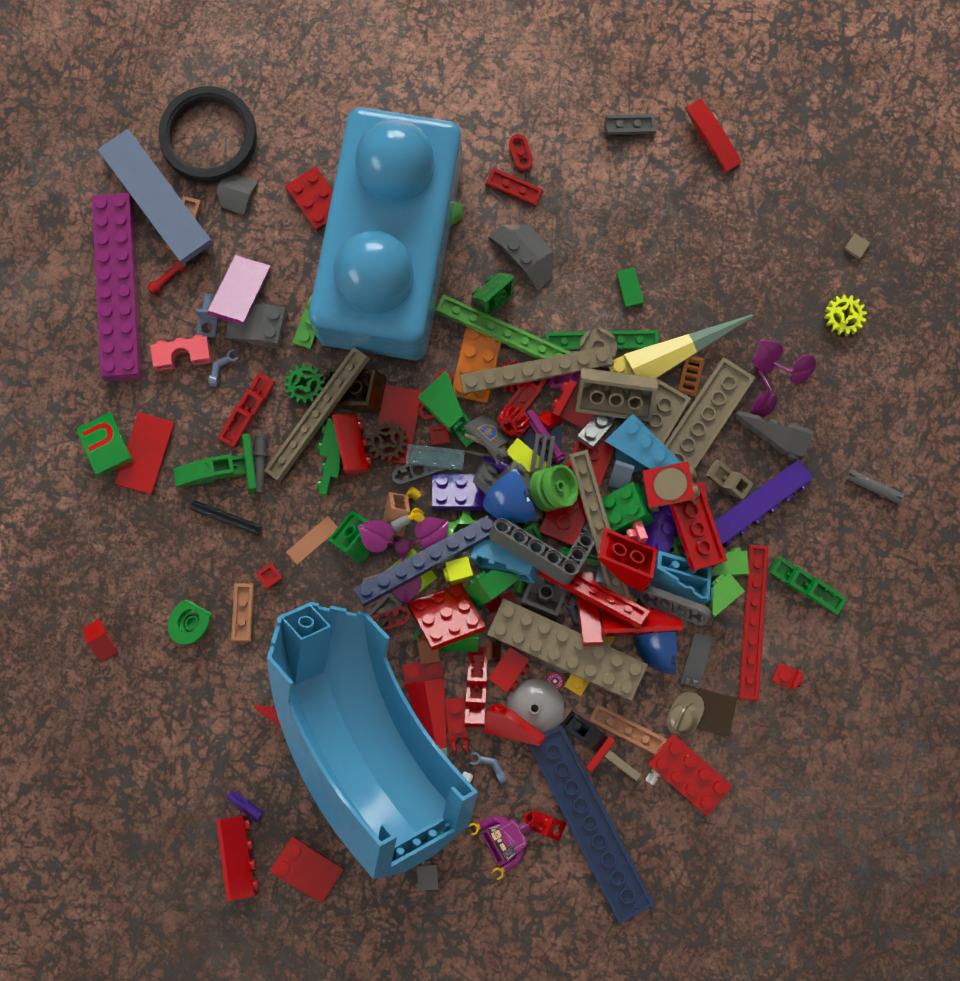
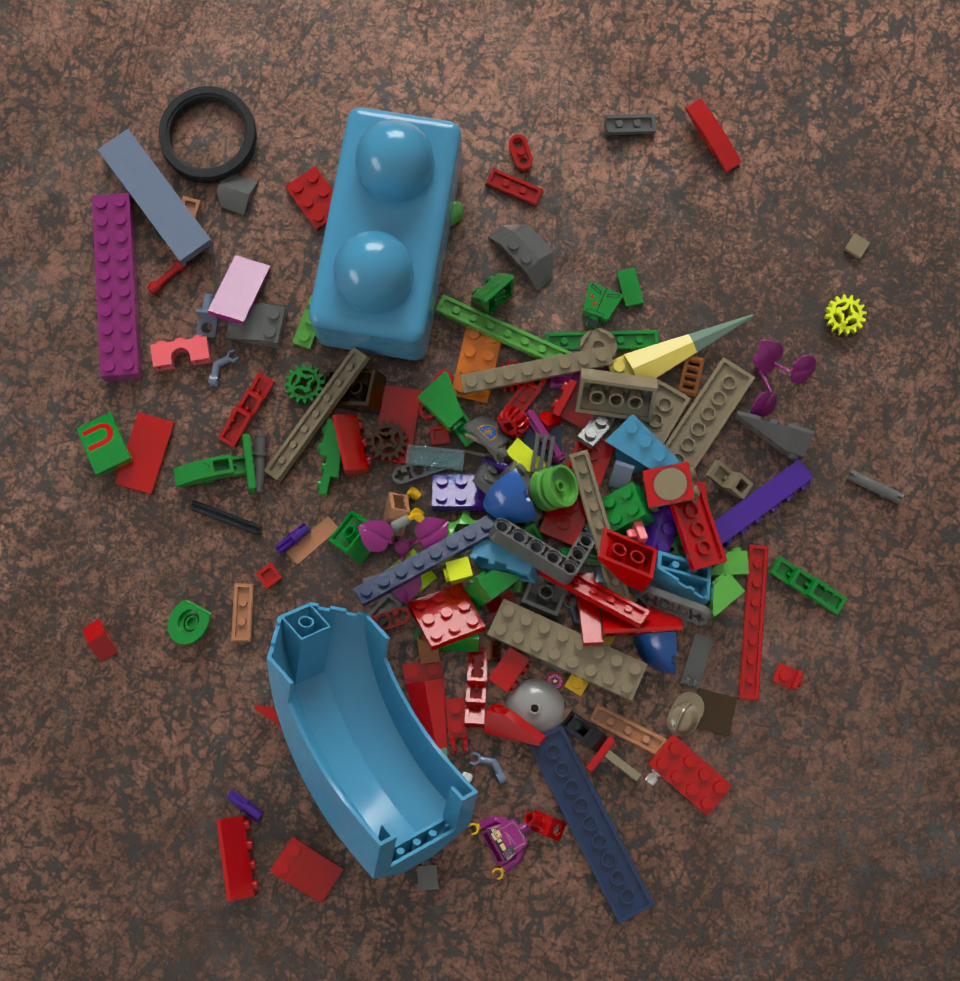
(293, 538): none -> dark purple axle
(600, 305): none -> green torso

